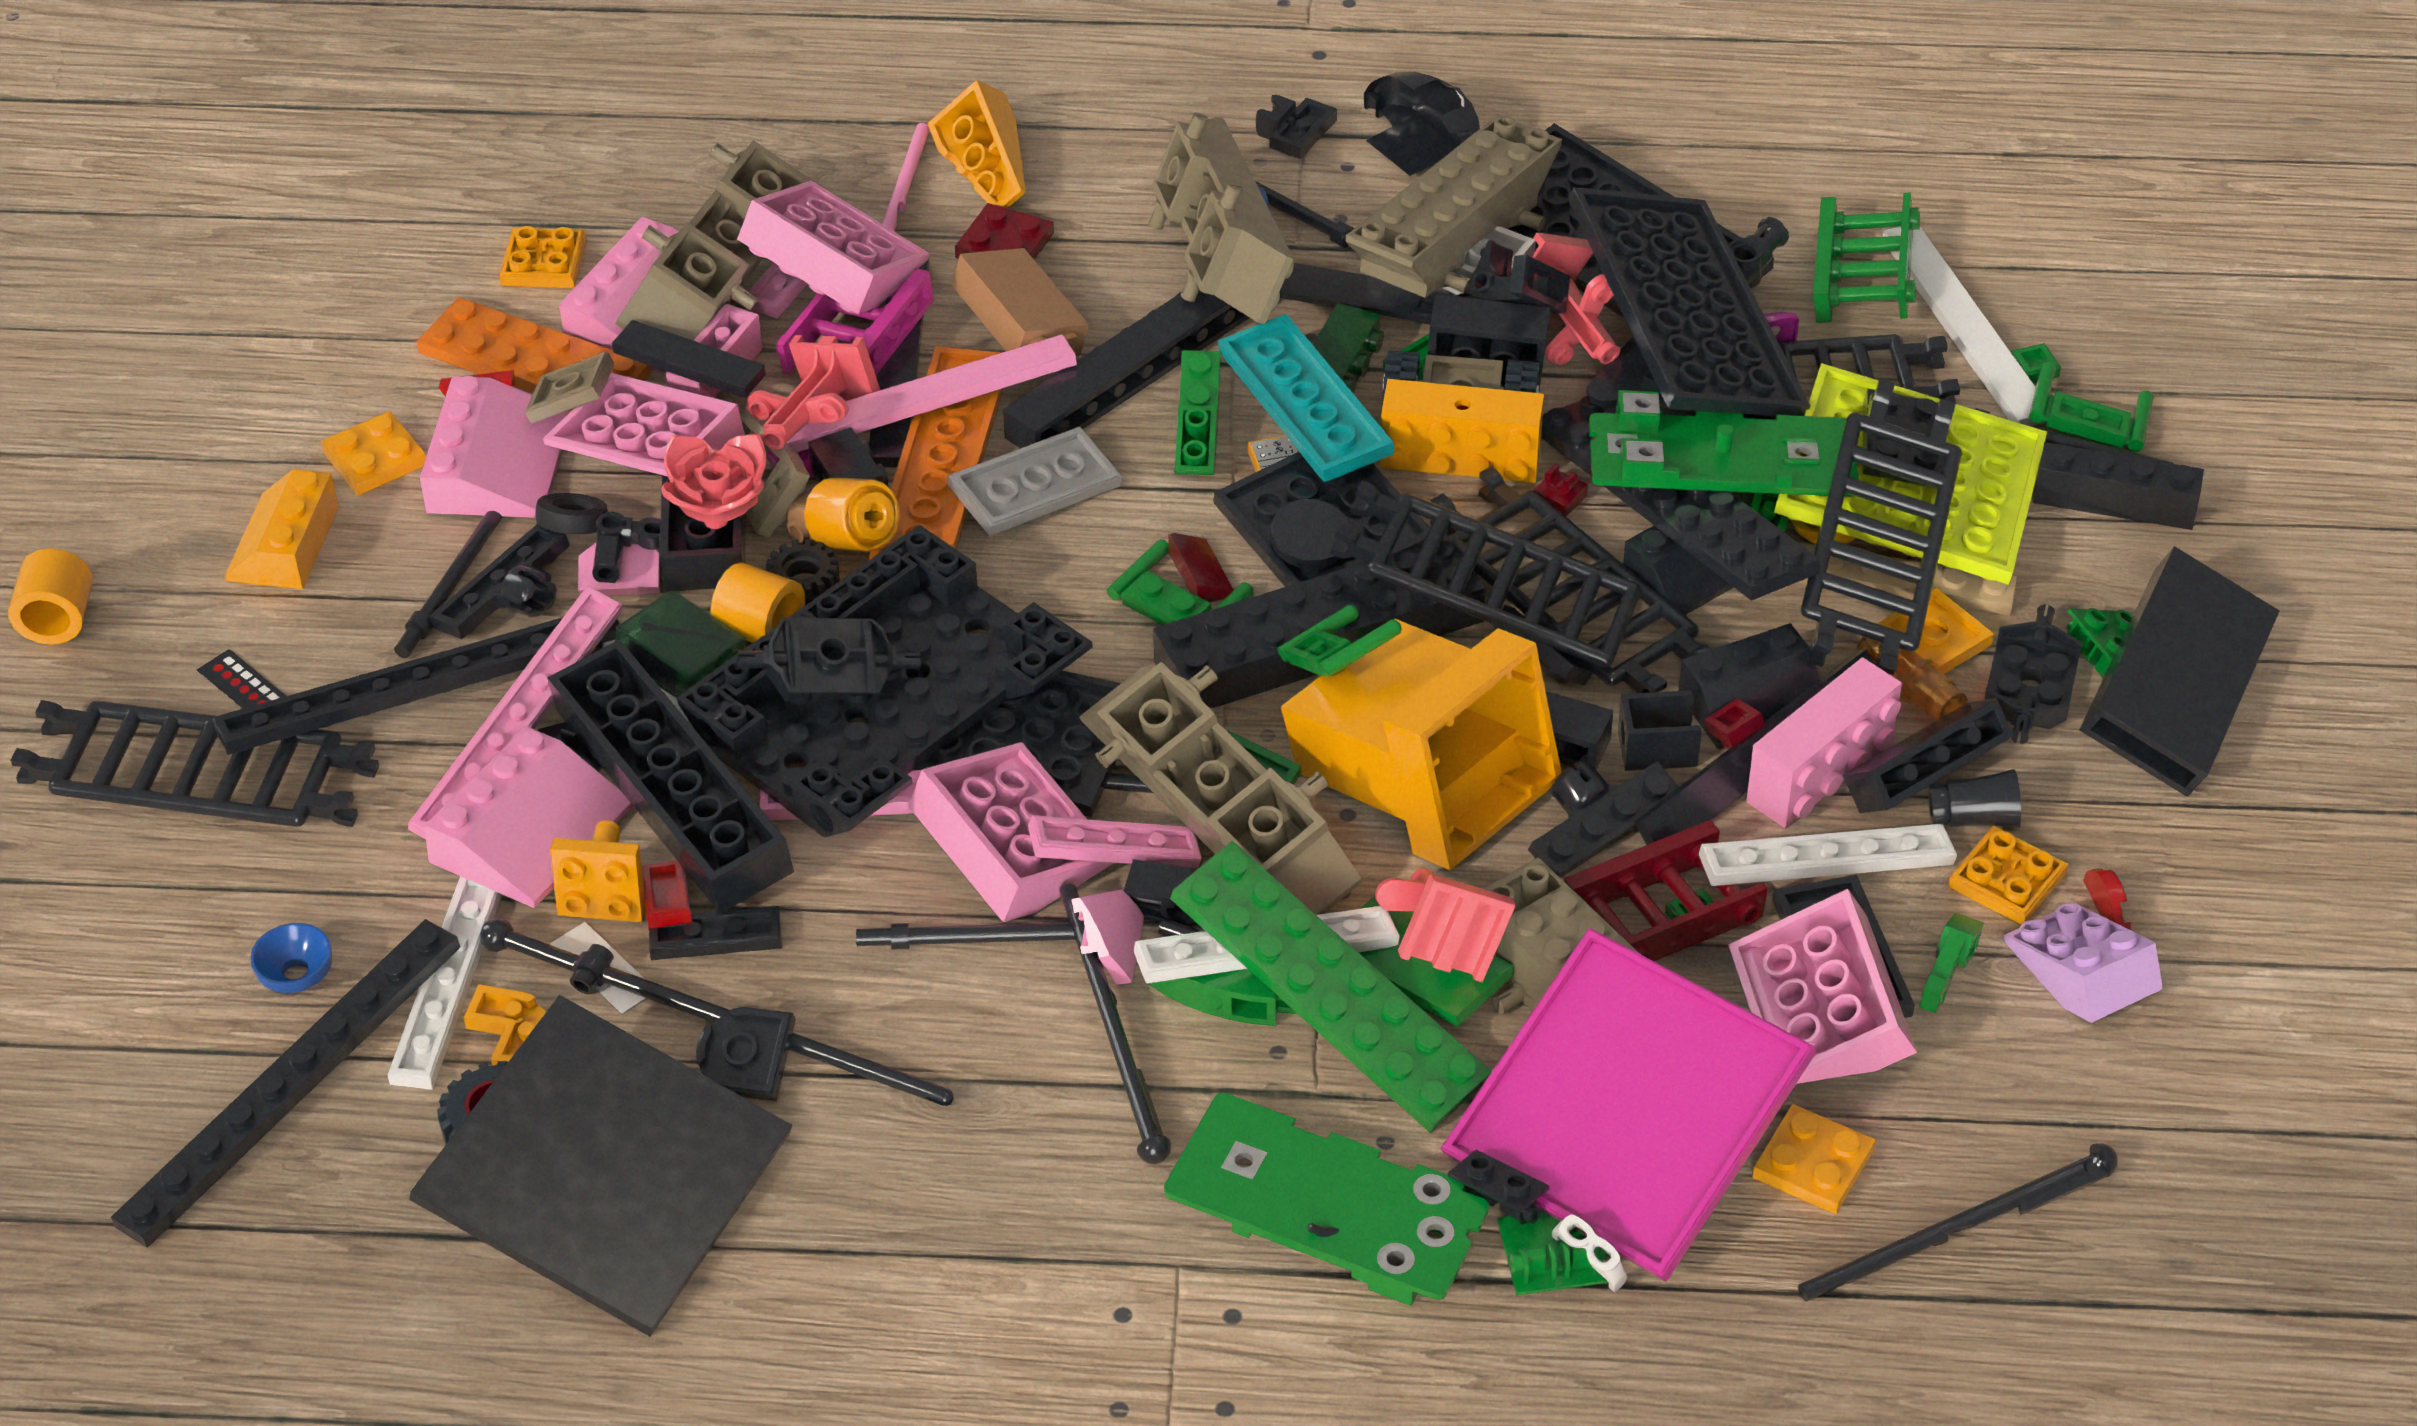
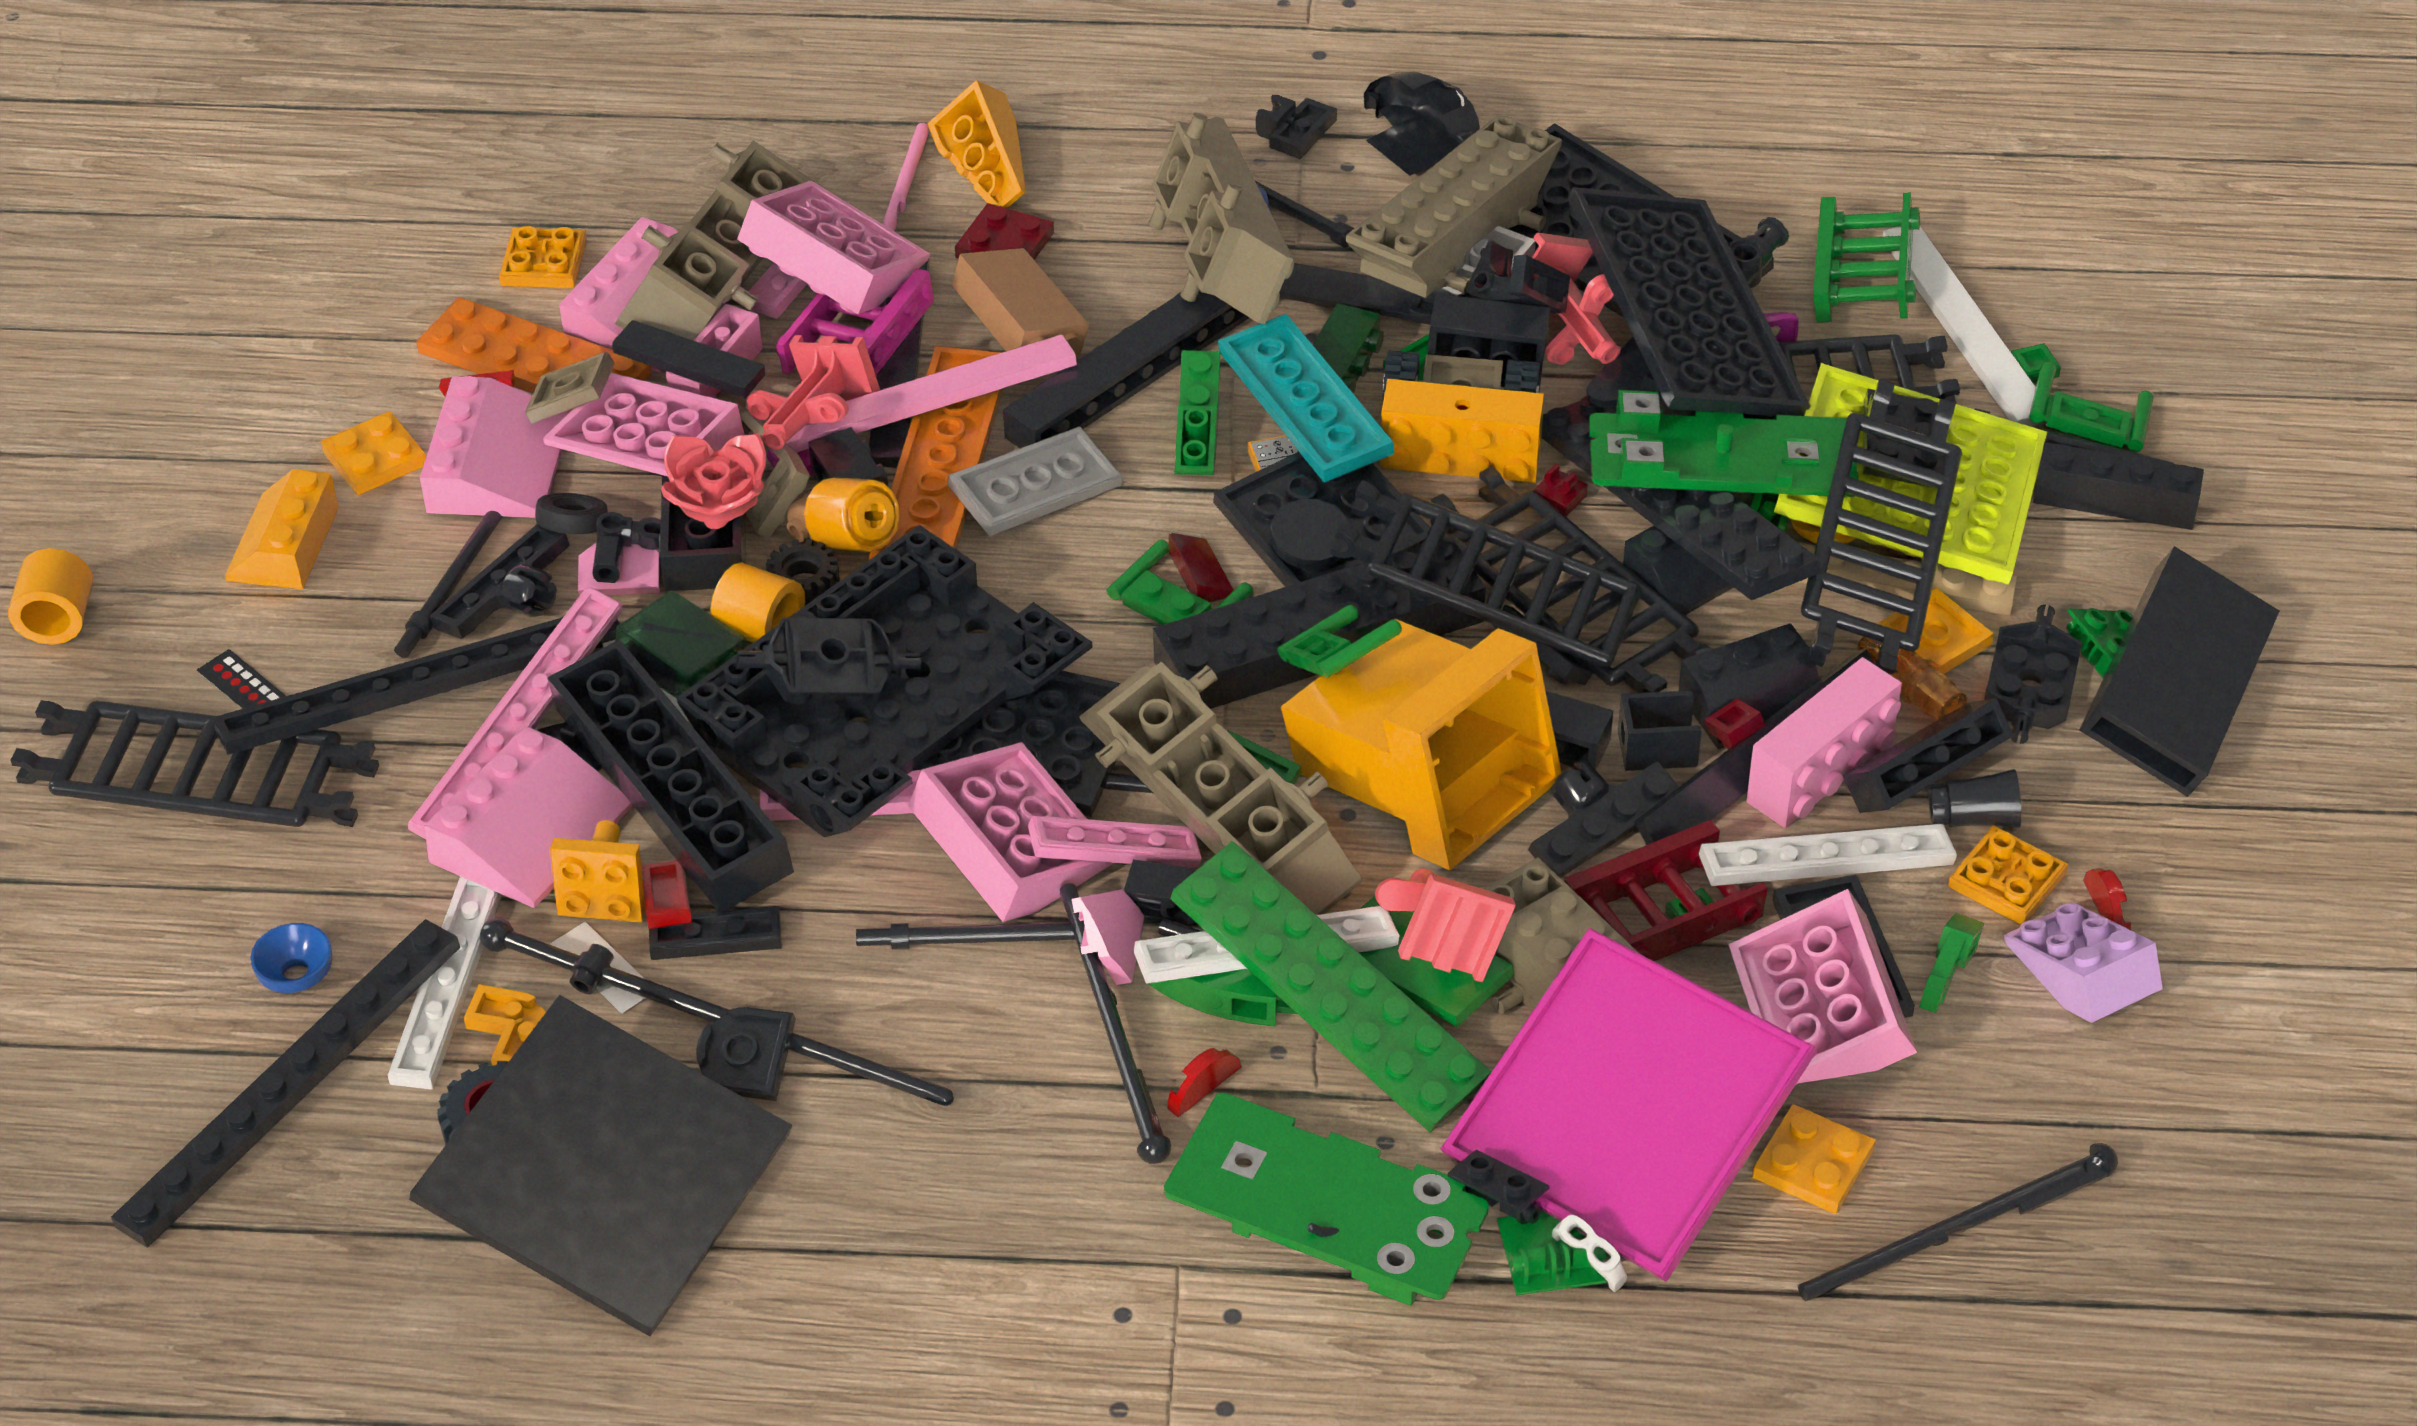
(1203, 1076): none -> red tile

